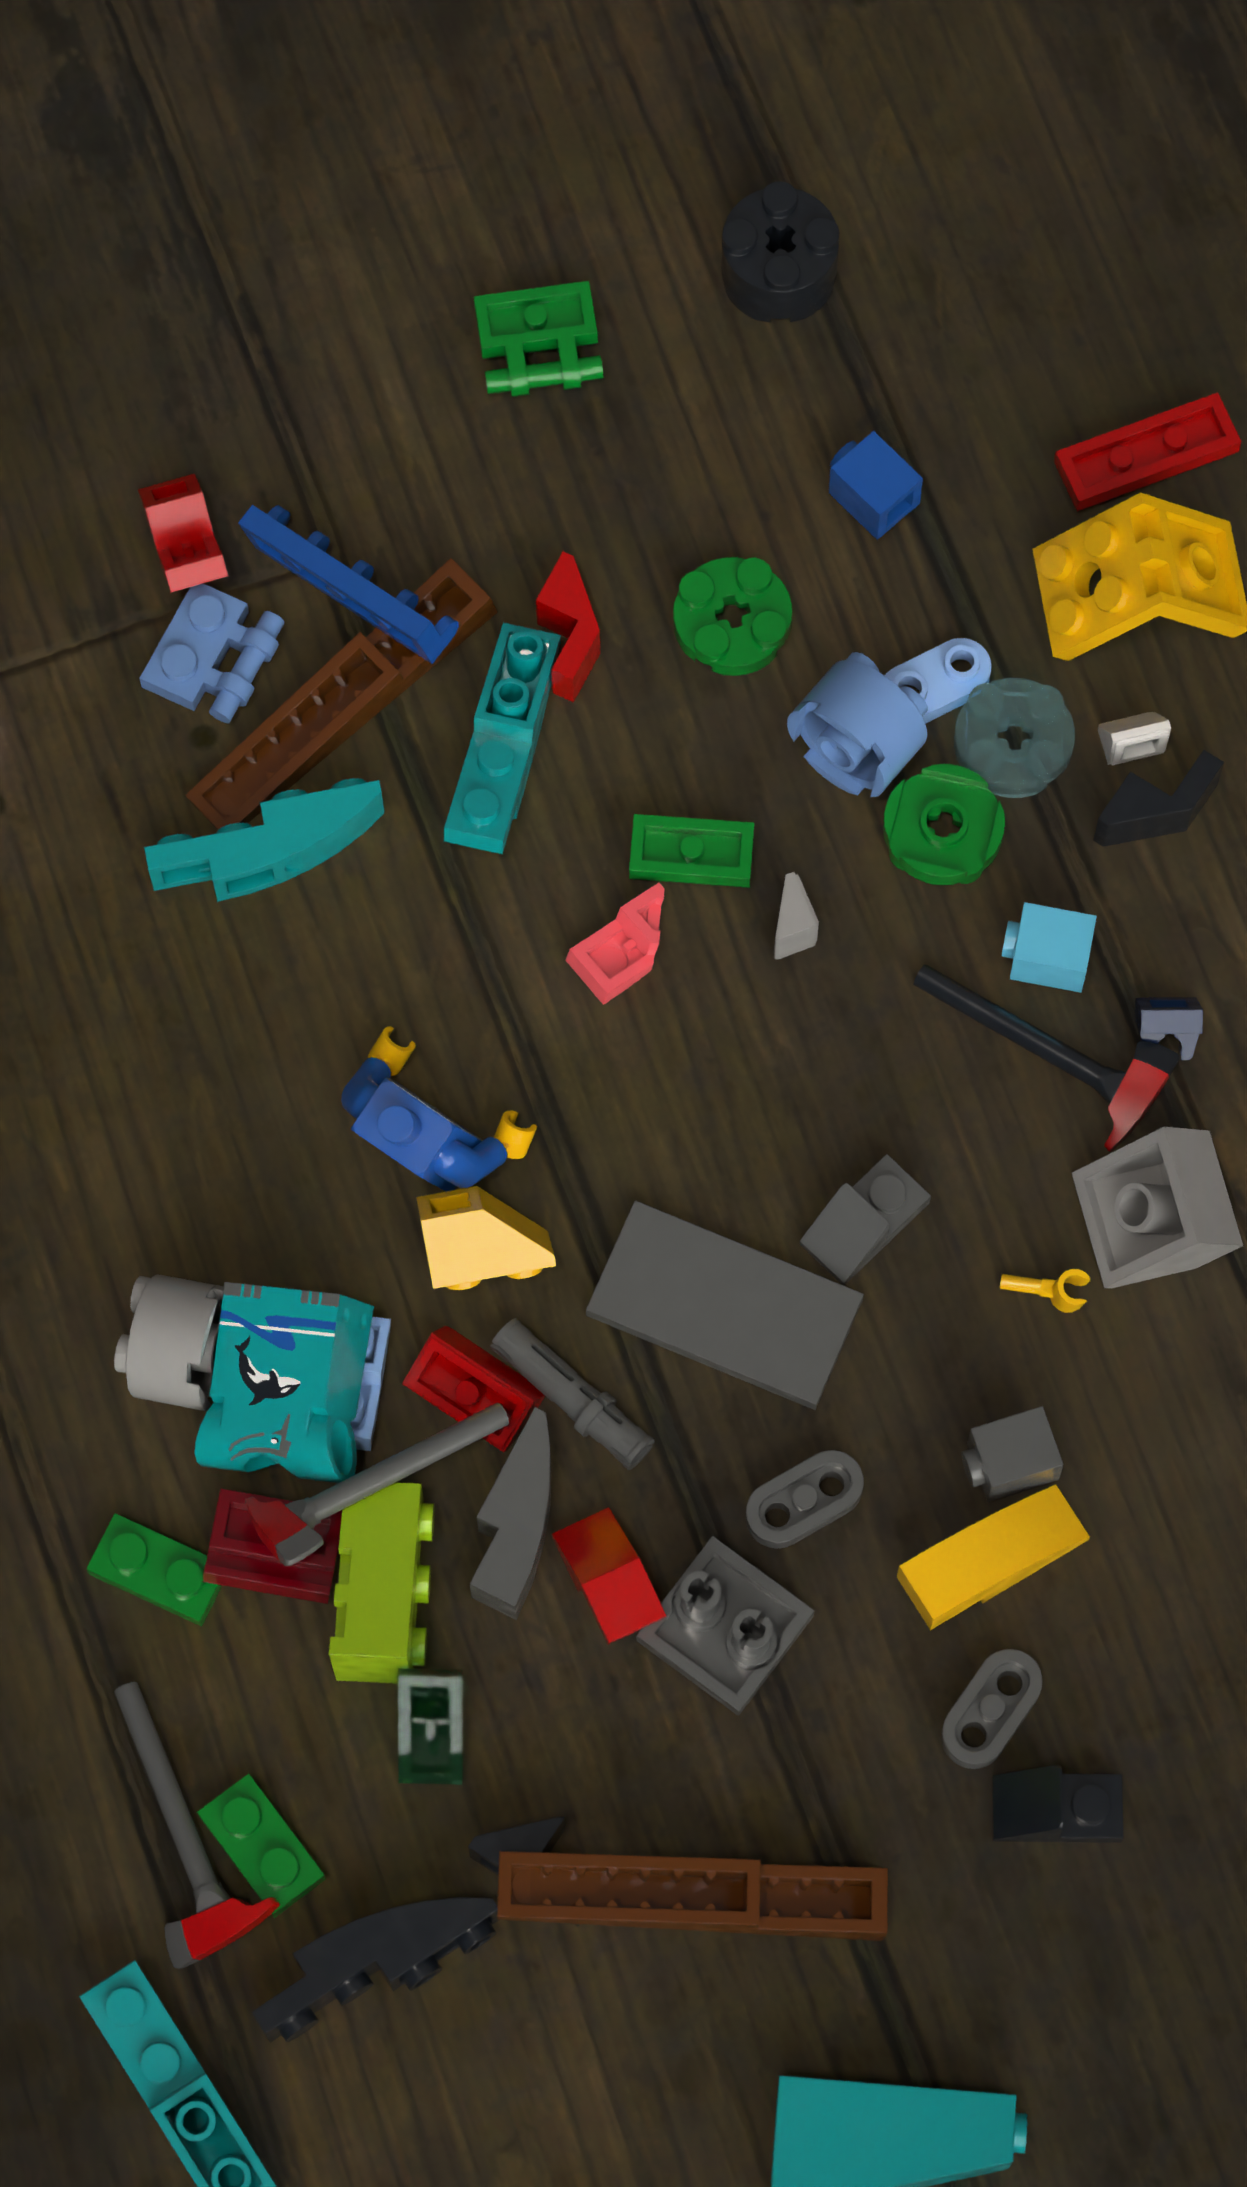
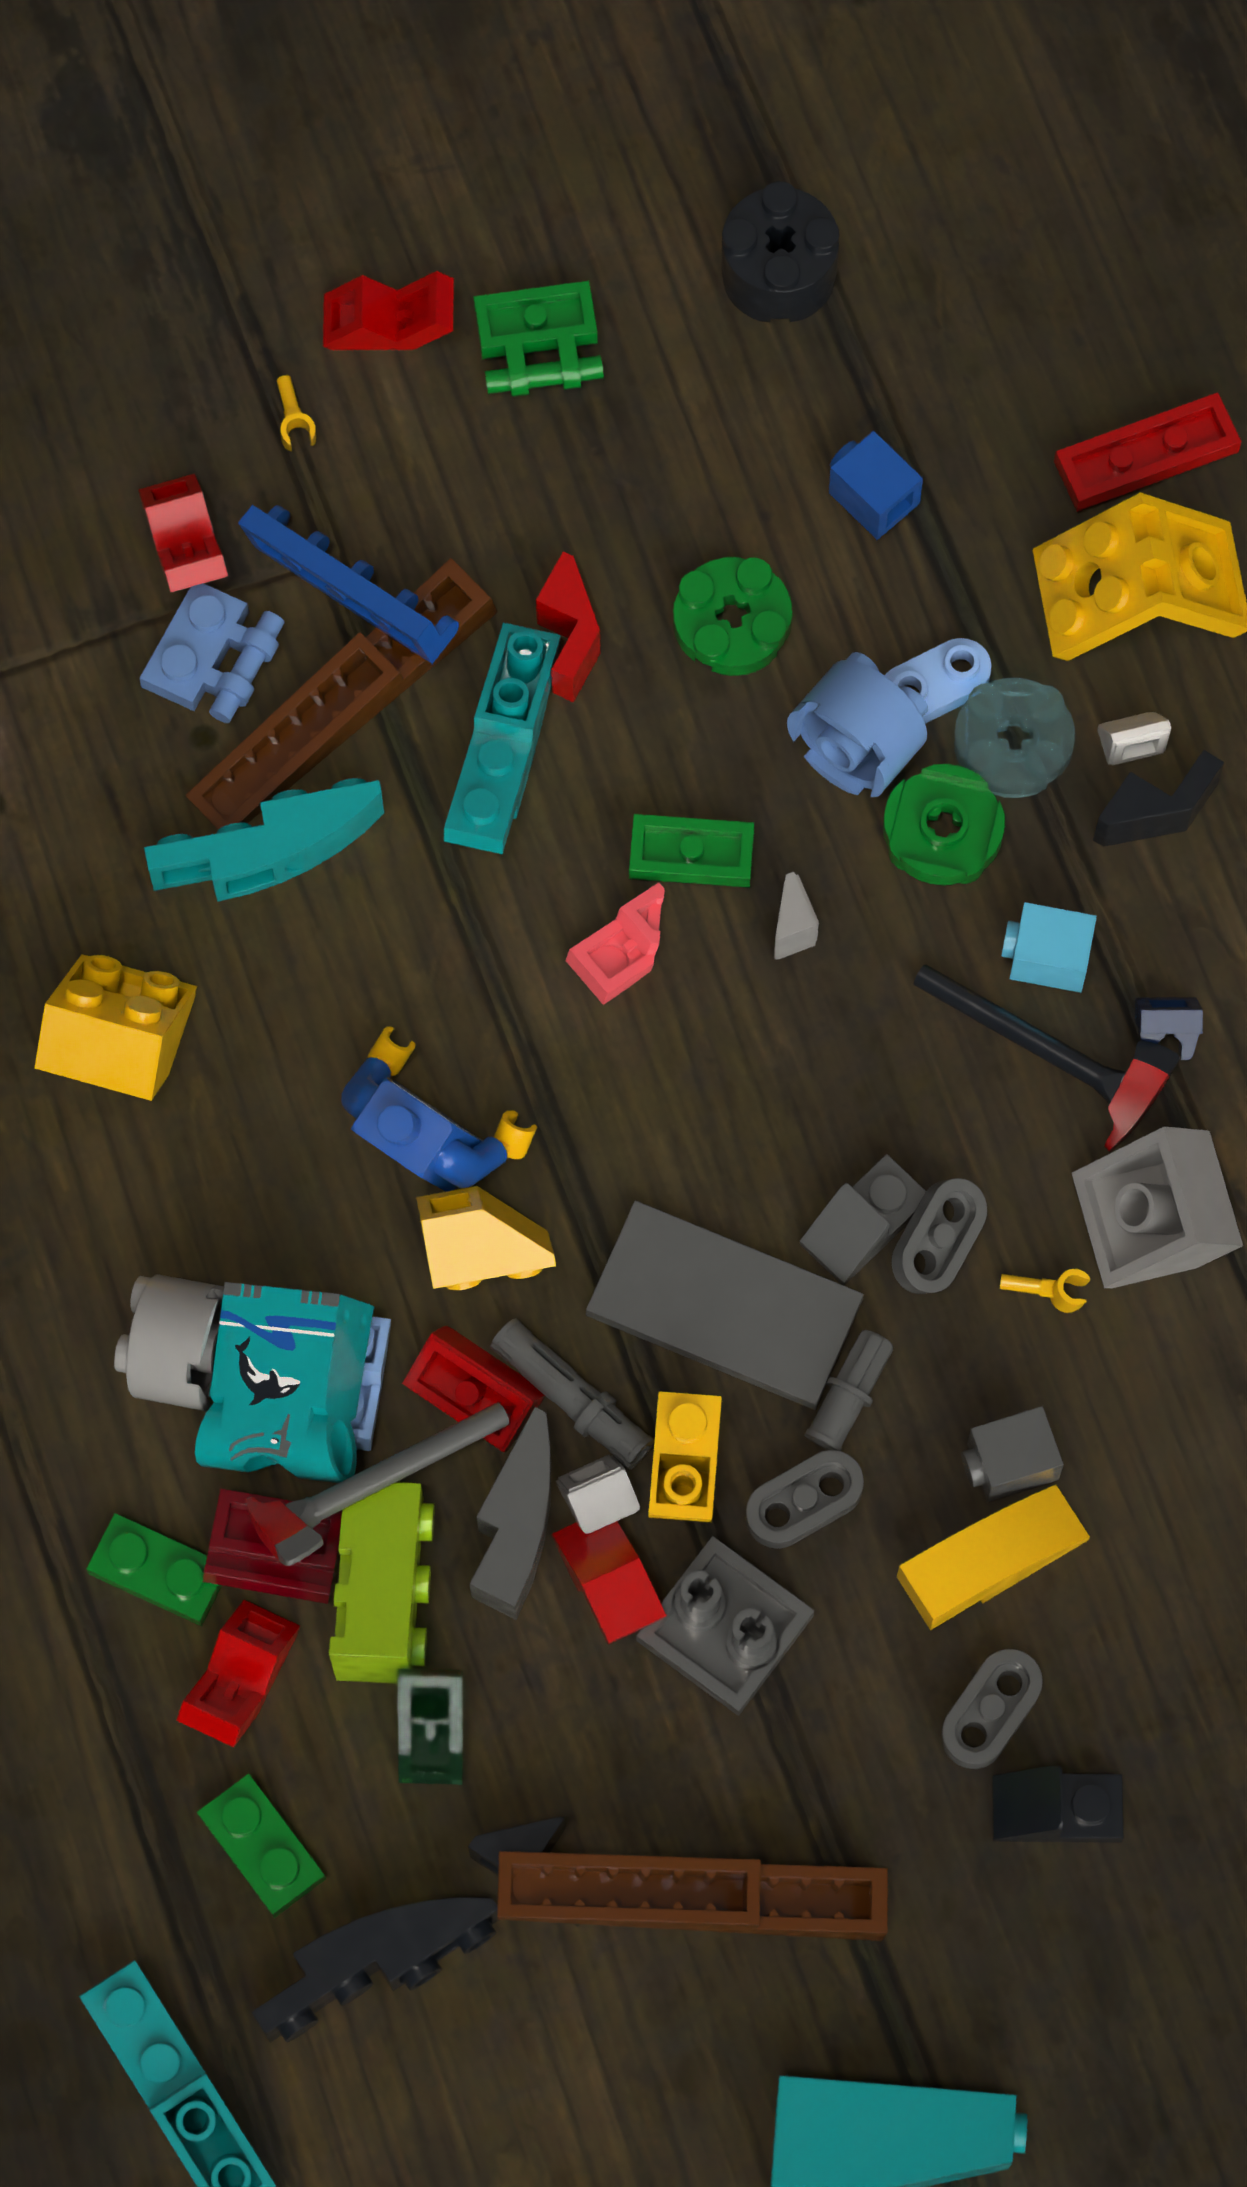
(114, 1026): none -> yellow slope
(218, 1916): dark grey piece -> none
(239, 1673): none -> red slope
(293, 416): none -> yellow hand
(378, 317): none -> red slope
(598, 1493): none -> light grey slope
(685, 1456): none -> yellow slope
(850, 1391): none -> dark grey axle
(937, 1239): none -> dark grey plate

